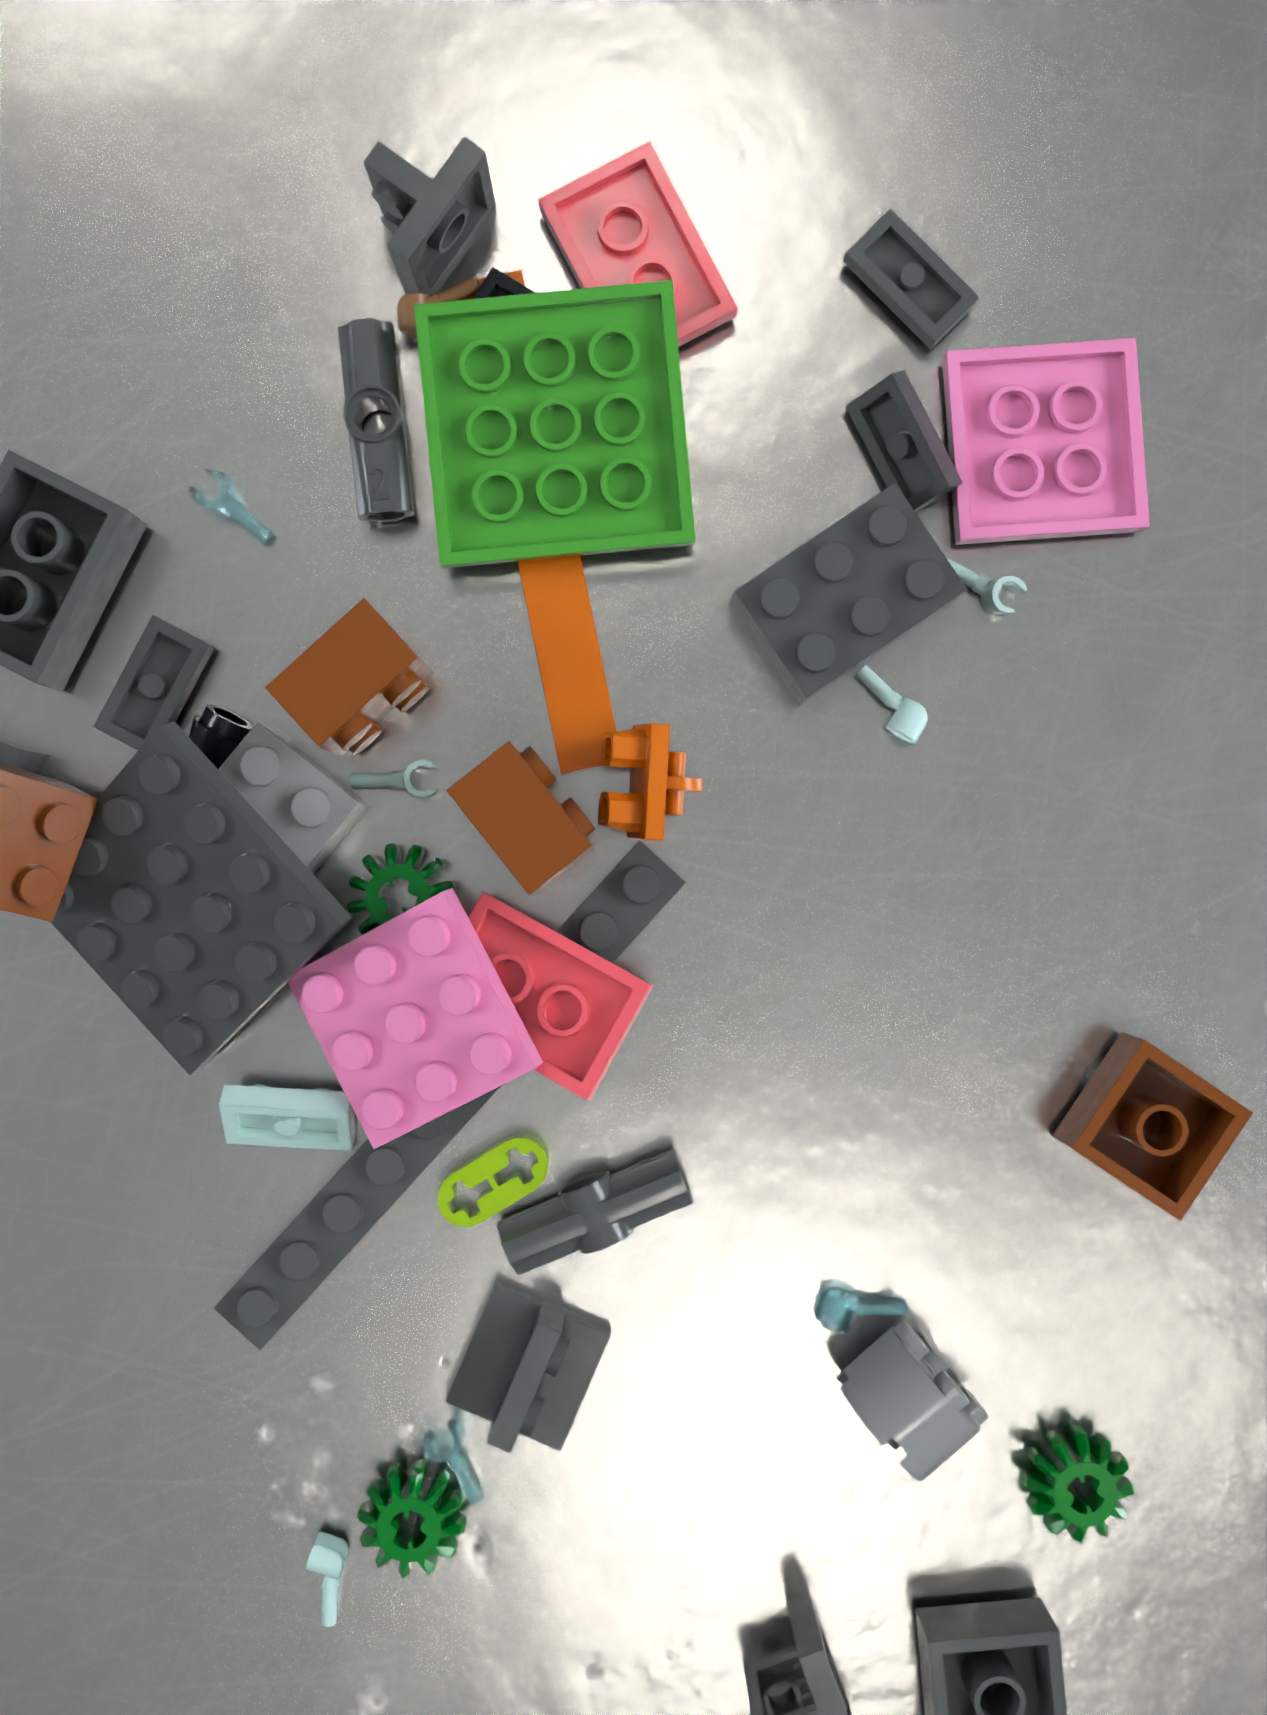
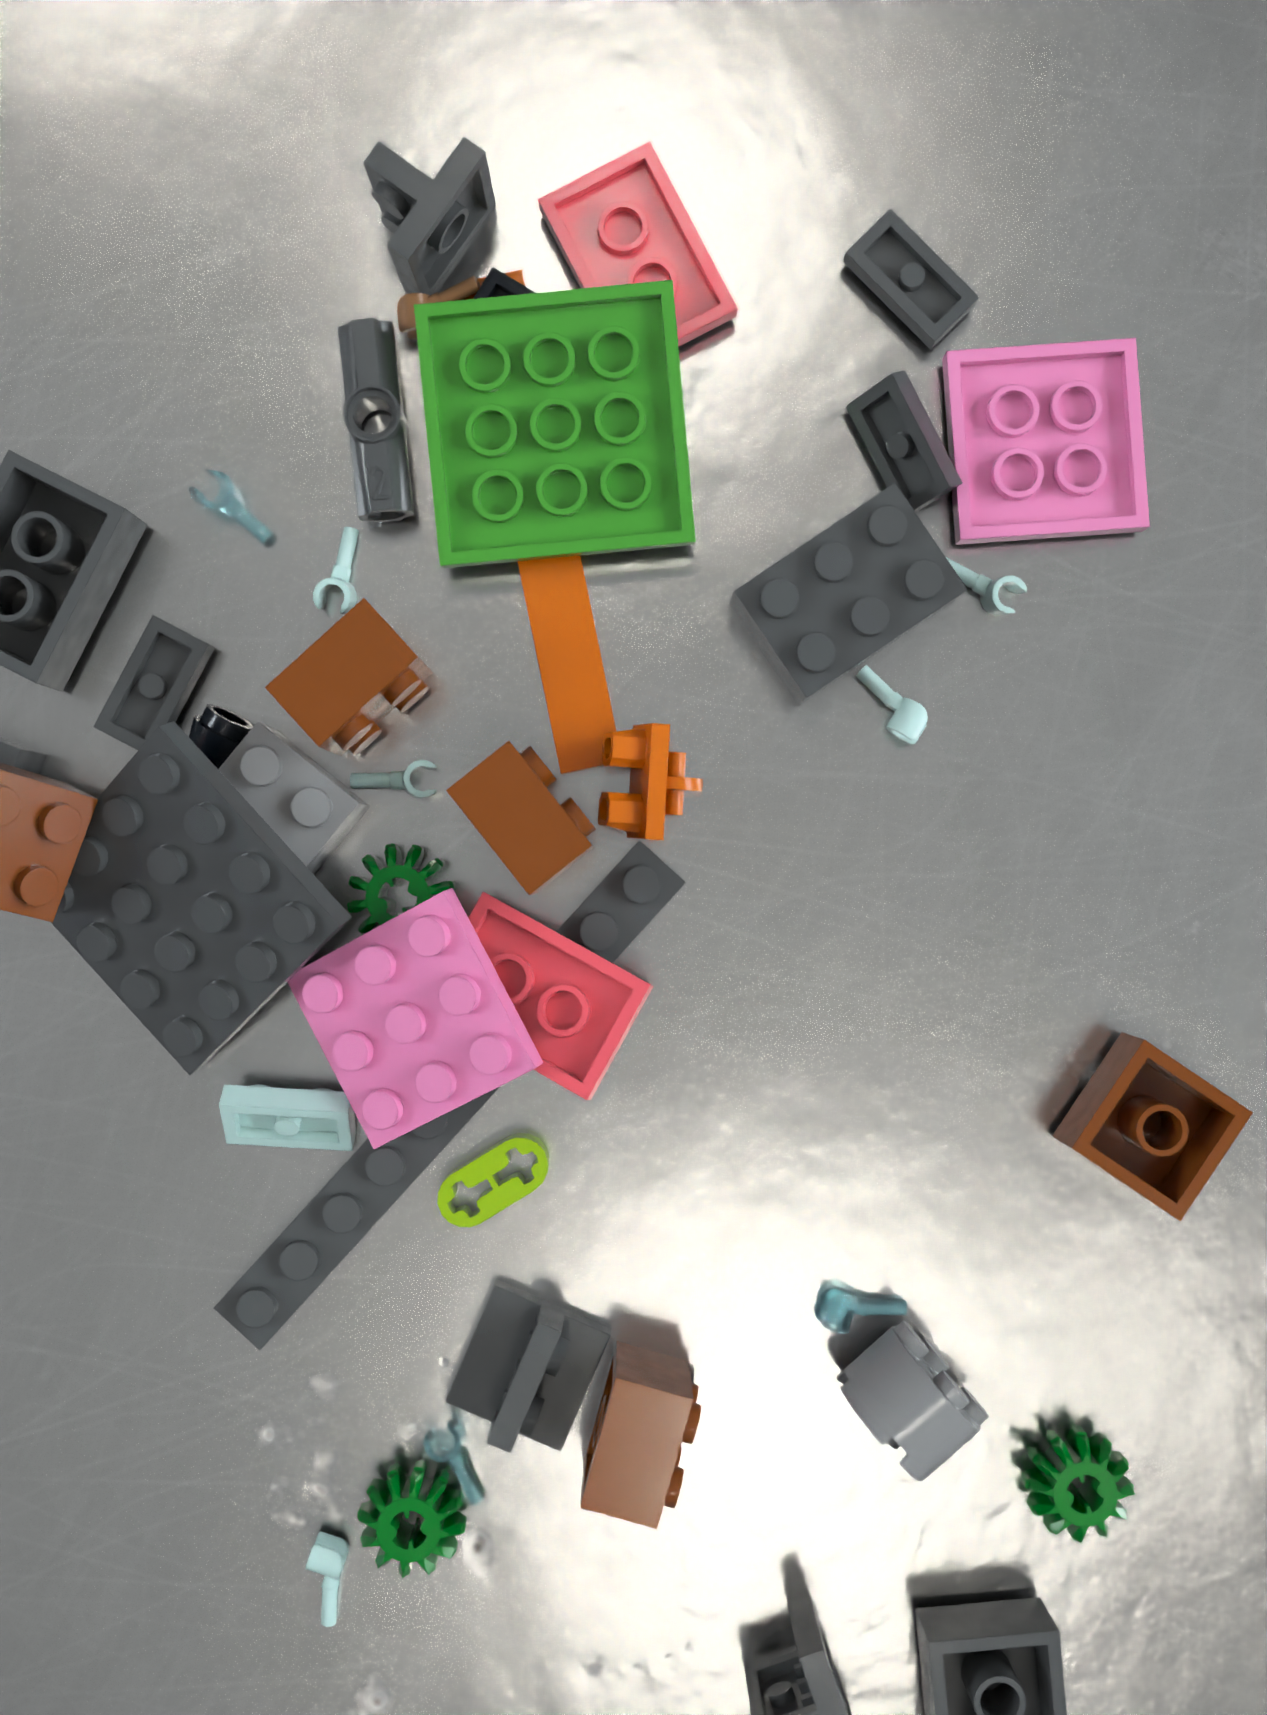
(340, 574): none -> light aqua hand
(594, 1212): dark grey piece -> none
(638, 1436): none -> brick

